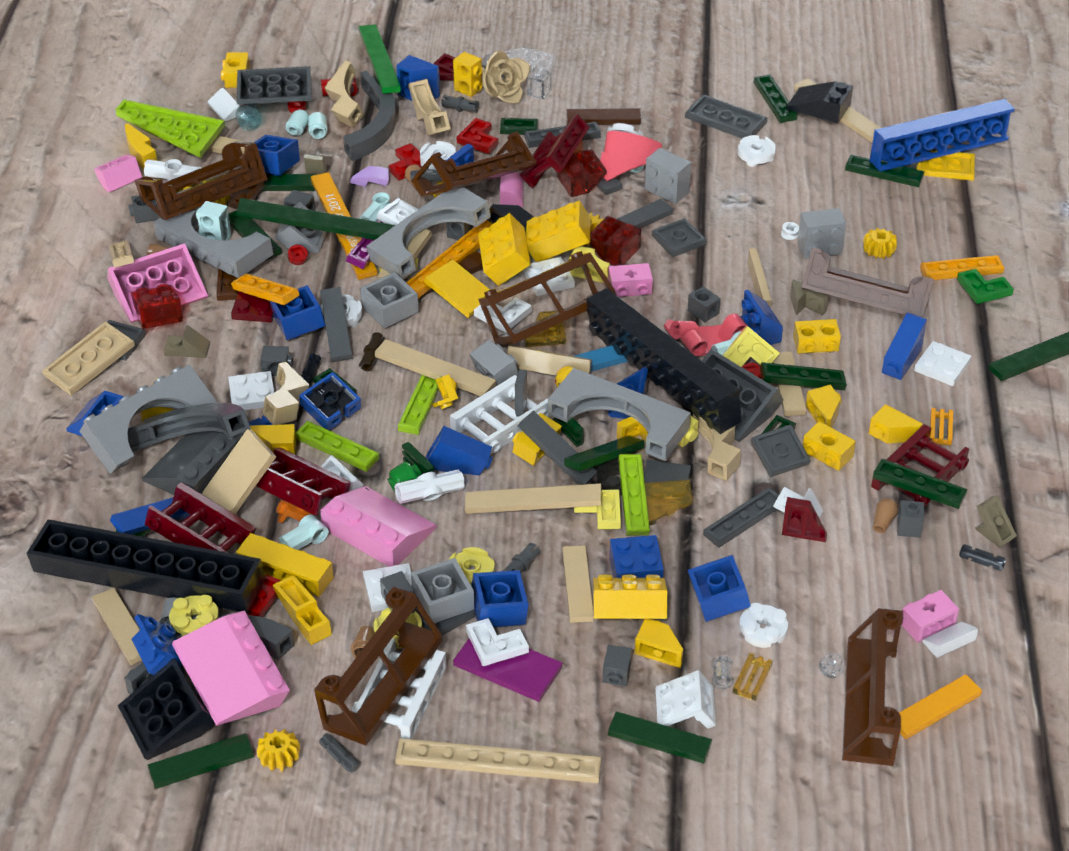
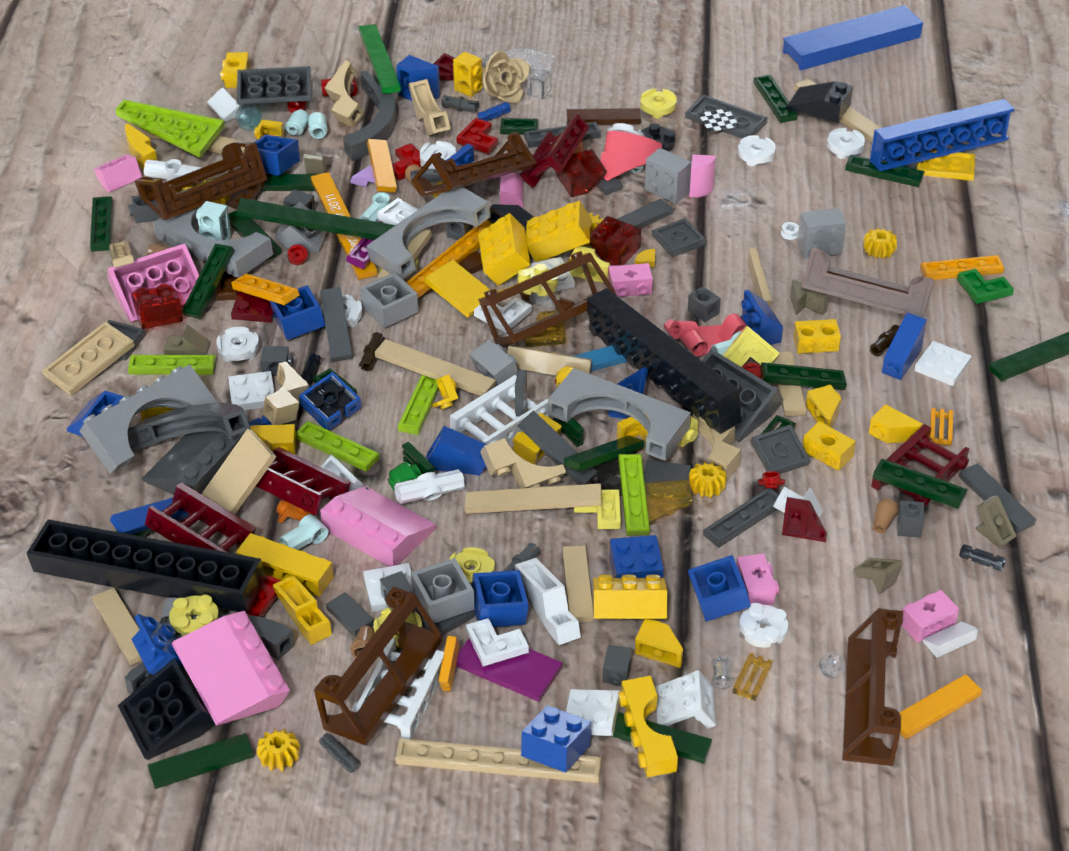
(101, 223): none -> dark green tile
(167, 363): none -> lime tile
(207, 281): none -> dark green tile
(245, 350): none -> white plate
(269, 127): none -> yellow bracket
(349, 613): none -> dark grey tile
(381, 165): none -> light orange tile
(449, 663): none -> light orange tile
(494, 112): none -> blue axle
(501, 458): none -> tan arch
(527, 273): none -> light yellow plate
(545, 301): none -> clear piece
(549, 601): none -> white slope
(556, 738): none -> blue brick
(596, 706): none -> white plate
(646, 256): none -> yellow tile
(655, 750): none -> yellow arch
(658, 102): none -> light yellow plate
(660, 134): none -> black plate
(702, 175): none -> bright pink brick
(707, 479): none -> yellow gear
(718, 120): none -> sticker
(758, 579): none -> bright pink brick
(771, 479): none -> red plate
(845, 143): none -> white plate
(853, 37): none -> tile
(882, 571): none -> dark tan slope
(884, 341): none -> dark brown pin
(987, 486): none -> dark grey tile

